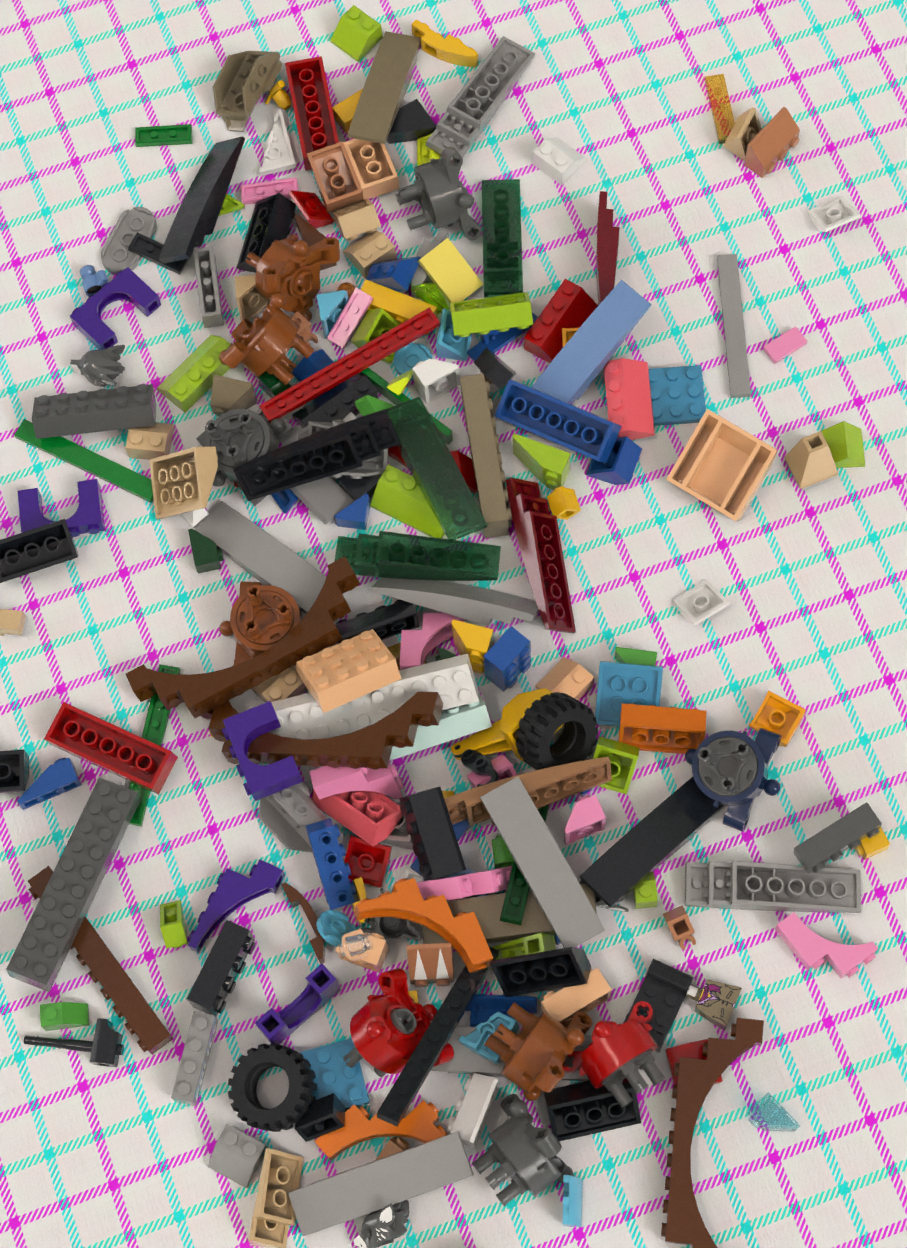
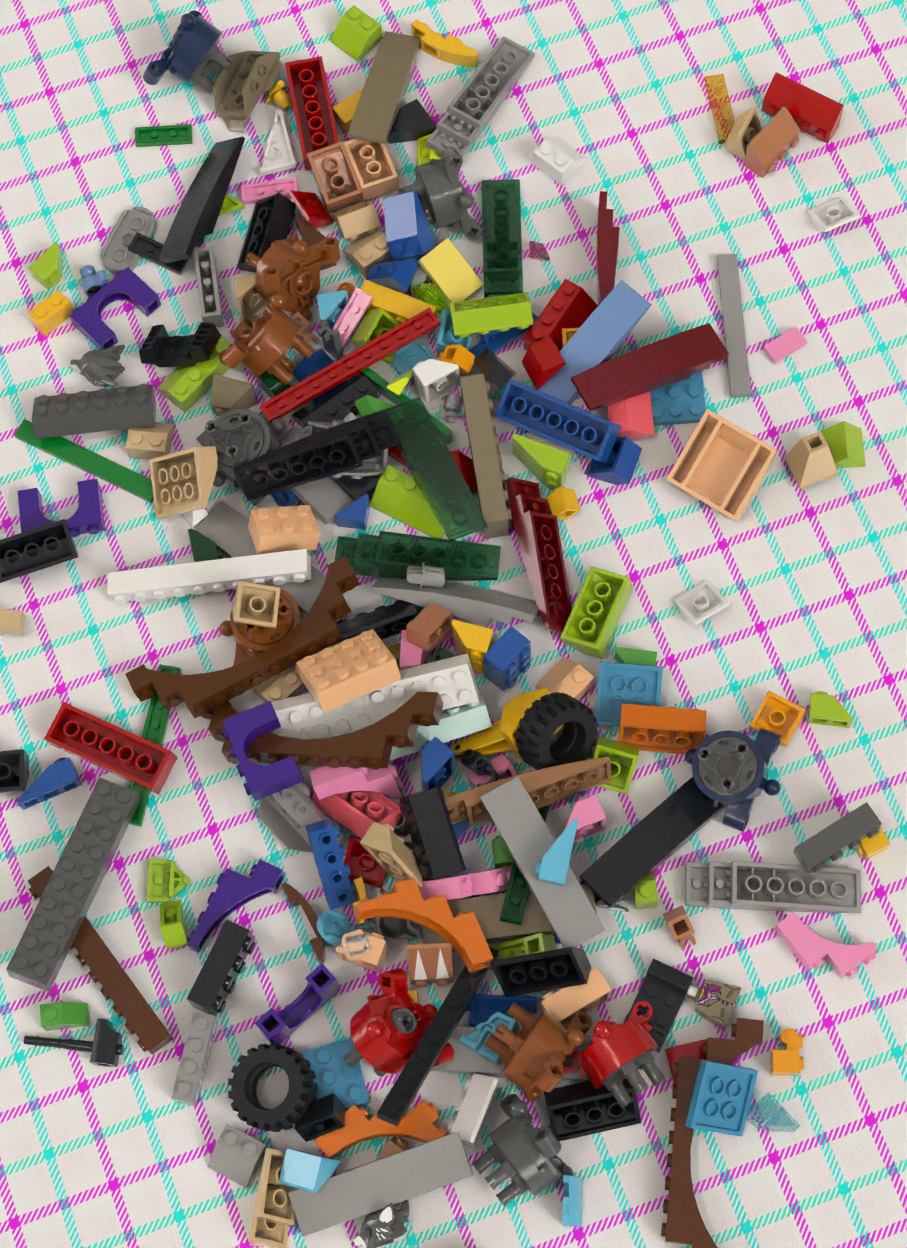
(48, 267): none -> lime slope
(51, 312): none -> yellow brick
(164, 881): none -> lime slope
(179, 350): none -> black plate
(190, 53): none -> dark blue piece
(208, 576): none -> white brick
(256, 604): none -> tan slope
(283, 529): none -> light nougat brick
(306, 1170): none -> medium azure slope
(331, 340): none -> dark grey hinge
(391, 853): none -> tan slope
(406, 226): none -> slope
(426, 576): none -> light grey arm
(429, 626): none -> nougat brick
(436, 764): none -> blue slope
(451, 408): none -> clear head
(458, 355): none -> light orange brick
(538, 251): none -> clear pink slope
(542, 361): none -> red slope
(556, 860): none -> medium azure slope
(597, 612): none -> lime slope
(650, 367): none -> dark red slope
(721, 1098): none -> dark azure plate
(787, 1061): none -> light orange brick
(808, 108): none -> red slope
(826, 710): none -> lime slope

